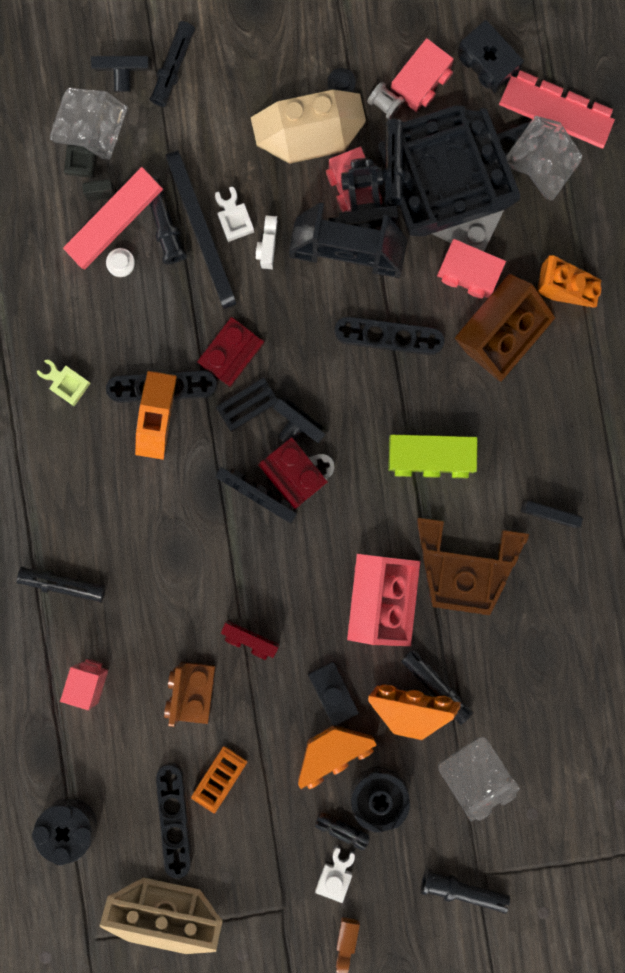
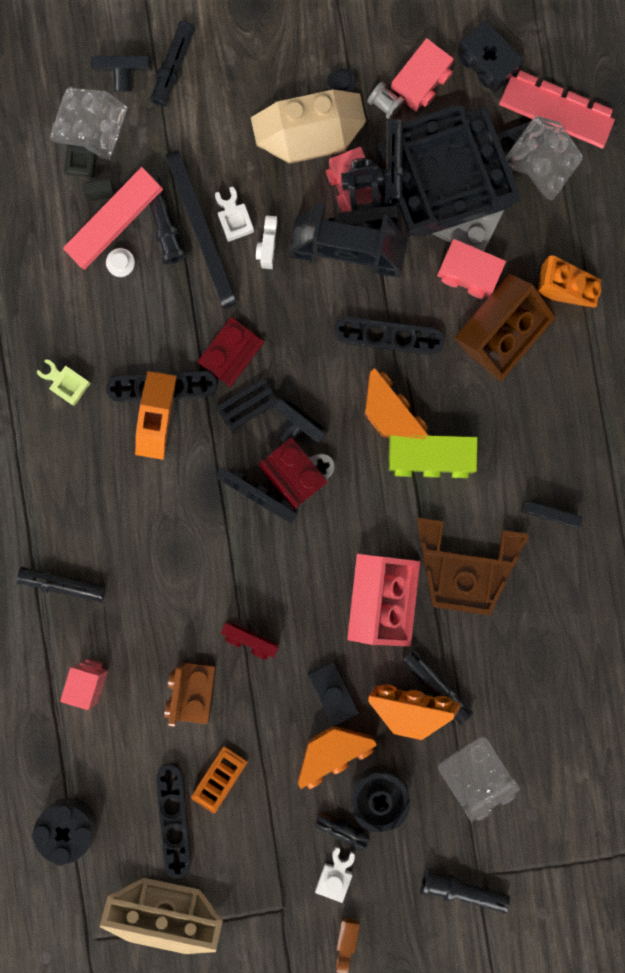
(390, 411): none -> orange slope

